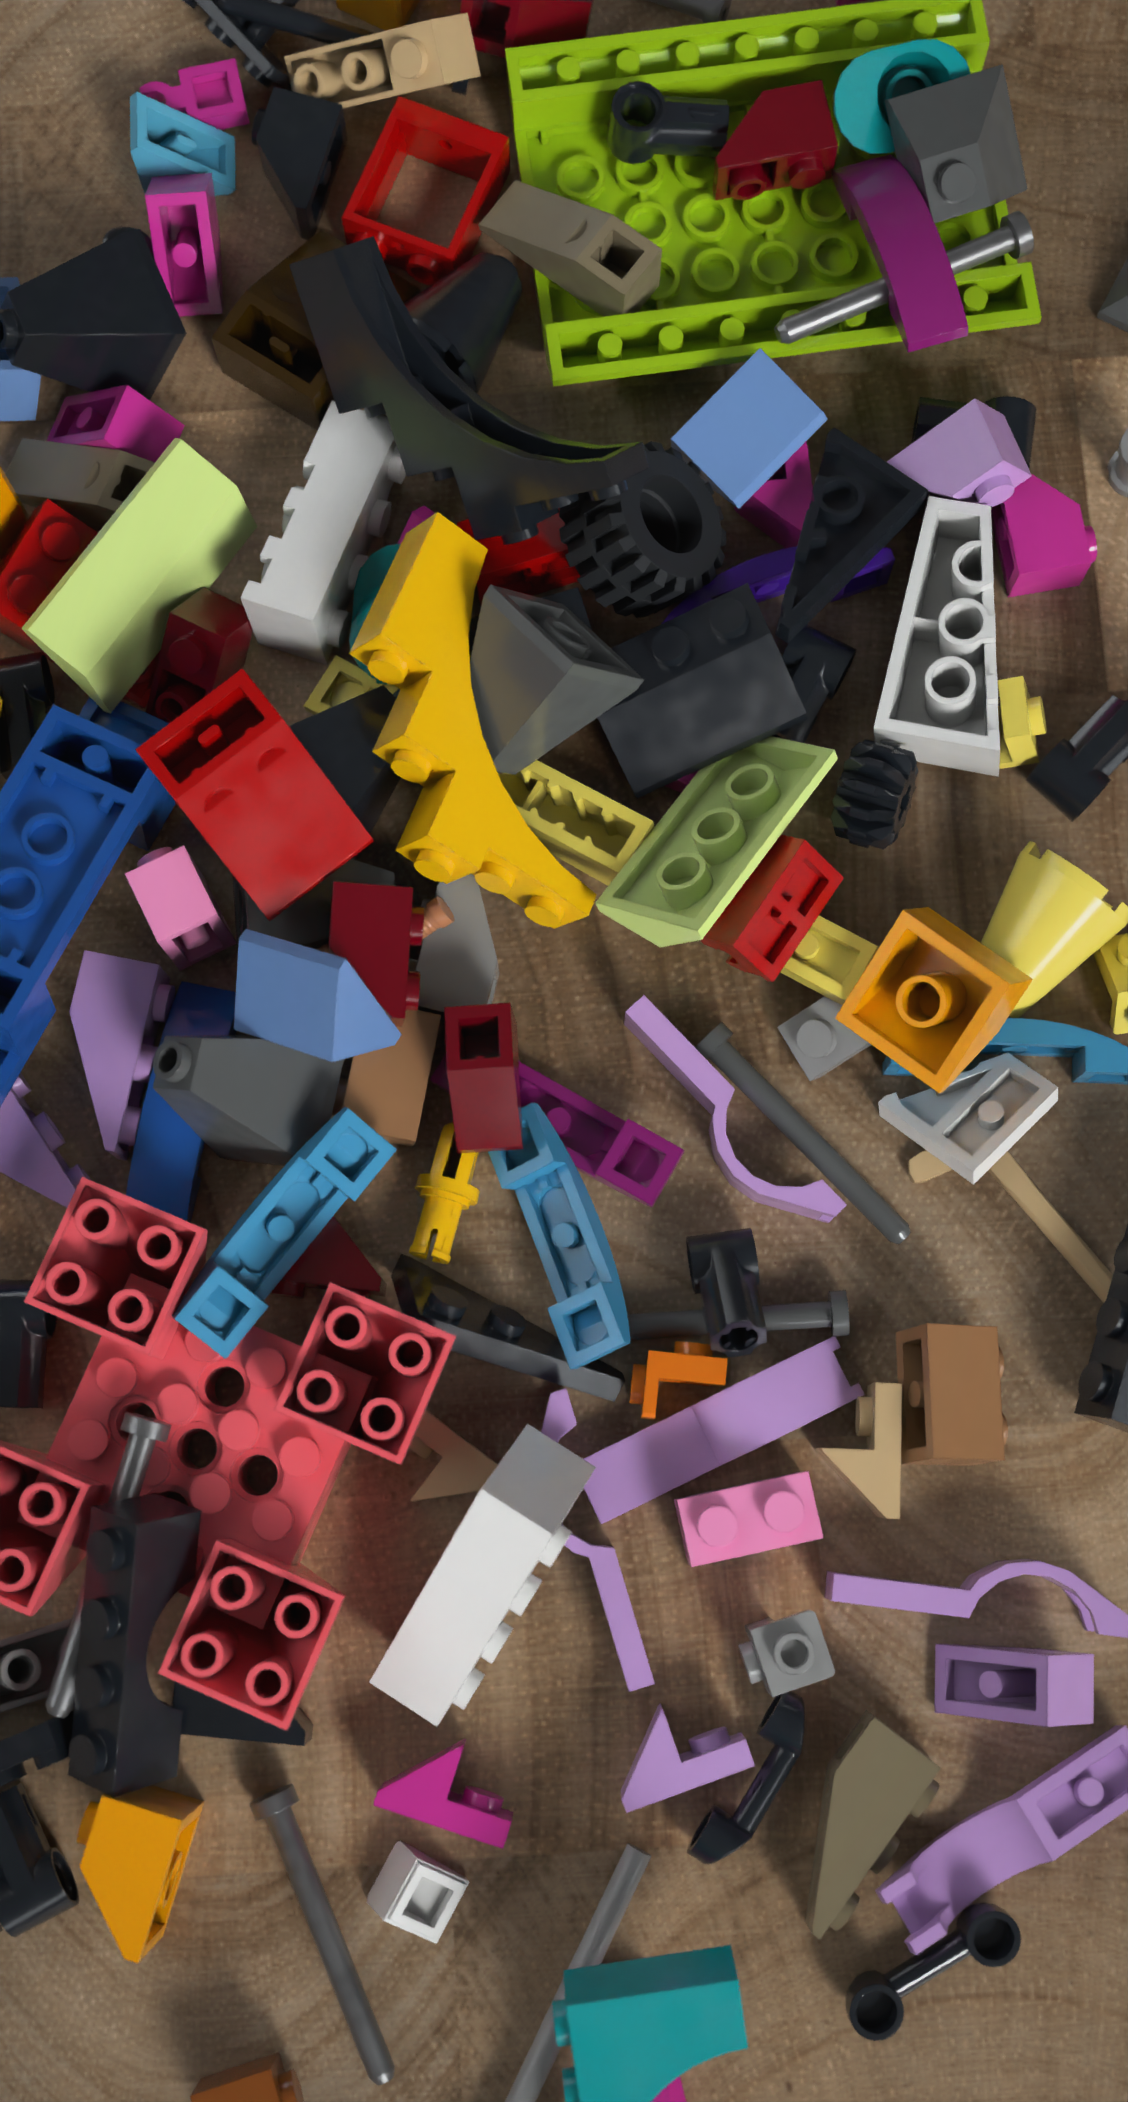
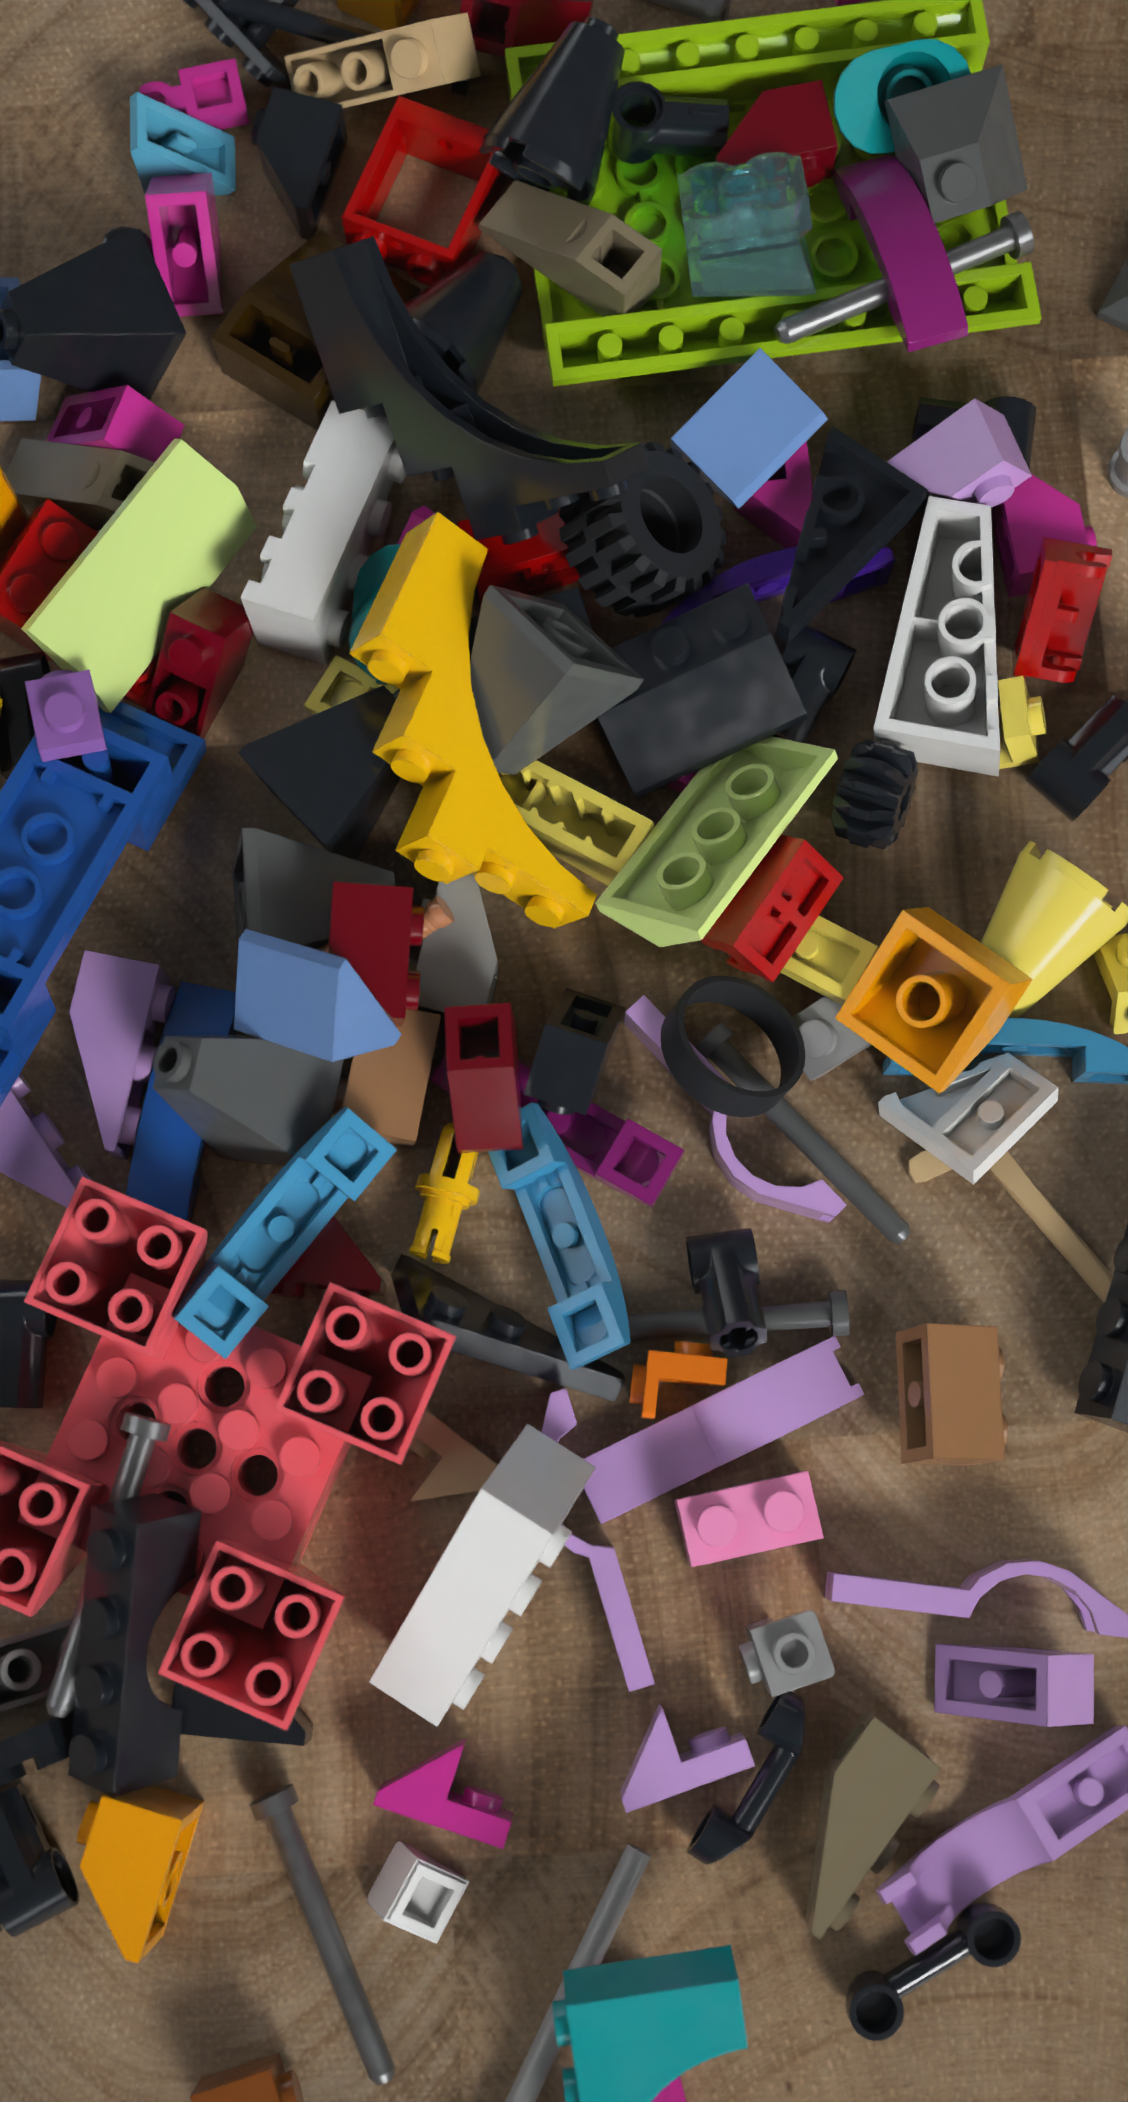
(65, 714): none -> medium lavender bracket
(179, 906): bright pink brick -> none
(255, 794): red slope -> none
(562, 114): none -> black cone
(573, 1052): none -> black slope
(748, 227): none -> clear light blue piece
(766, 1013): none -> black tyre
(874, 1471): tan slope -> none
(1059, 610): none -> red hinge

